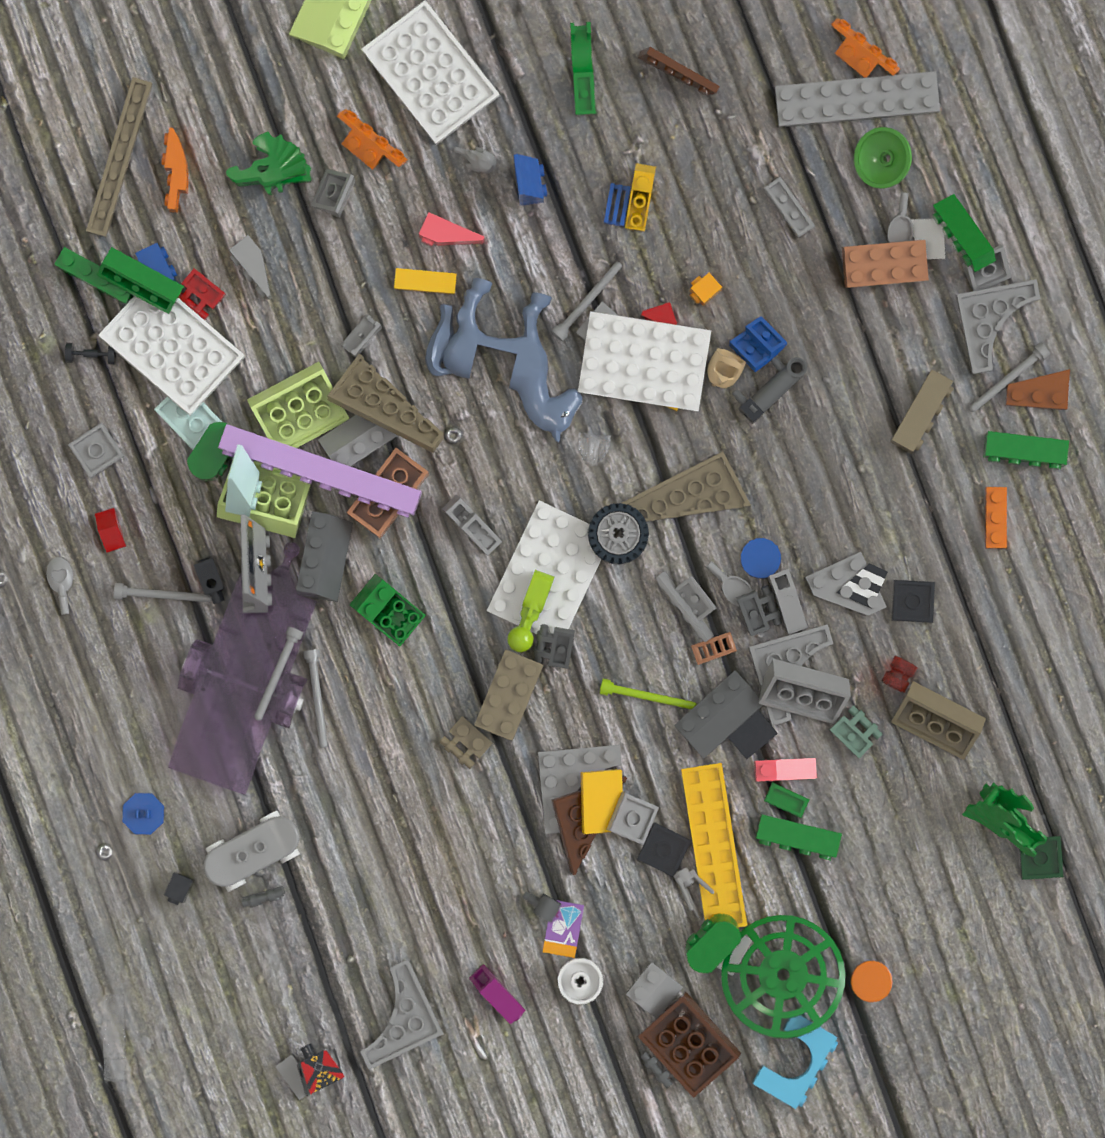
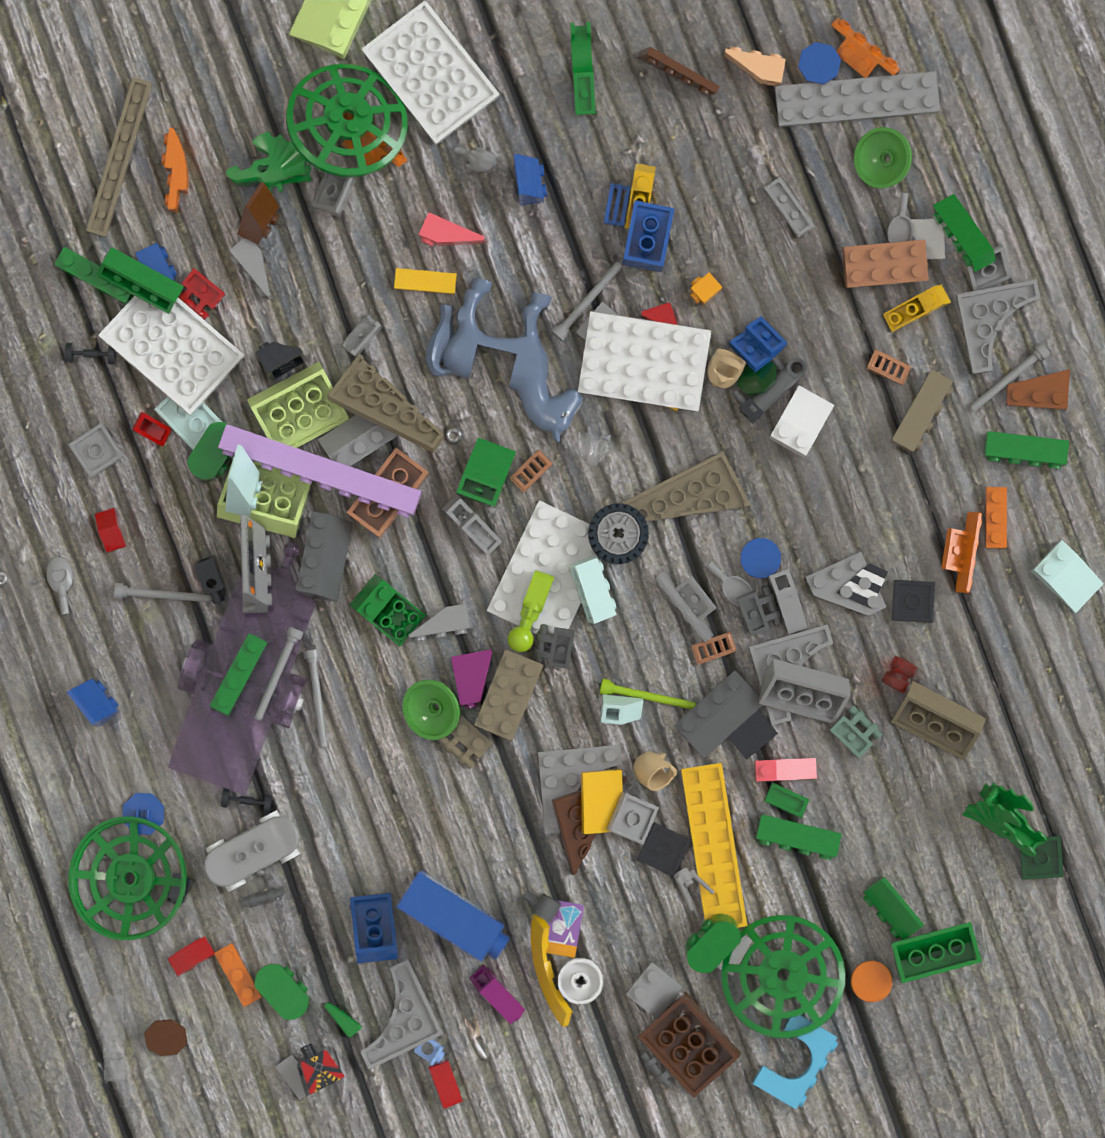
(94, 702): none -> blue slope
(116, 878): none -> green dish
(151, 429): none -> red slope
(165, 1037): none -> reddish brown piece
(190, 956): none -> red slope
(238, 675): none -> green brick
(238, 974): none -> orange plate
(247, 800): none -> black wheel
(259, 215): none -> reddish brown slope
(279, 358): none -> black slope
(282, 990): none -> green brick
(346, 129): none -> green dish
(346, 1023): none -> green slope
(373, 928): none -> blue slope
(422, 713): none -> bright green dish
(435, 1056): none -> light blue bracket
(445, 1084): none -> red slope
(448, 620): none -> light grey slope
(454, 917): none -> blue brick
(471, 676): none -> magenta slope
(486, 473): none -> green slope
(538, 454): none -> nougat slope
(539, 943): none -> yellow tile
(593, 589): none -> light aqua brick
(620, 709): none -> light aqua slope
(648, 236): none -> blue slope
(650, 771): none -> tan piece
(759, 381): none -> dark green piece
(762, 68): none -> light nougat slope
(801, 421): none -> white slope
(819, 63): none -> blue piece
(871, 367): none -> nougat slope
(892, 908): none -> green slope
(917, 307): none -> yellow slope
(935, 952): none -> green slope
(961, 551): none -> orange bracket
(1067, 576): none -> light aqua slope

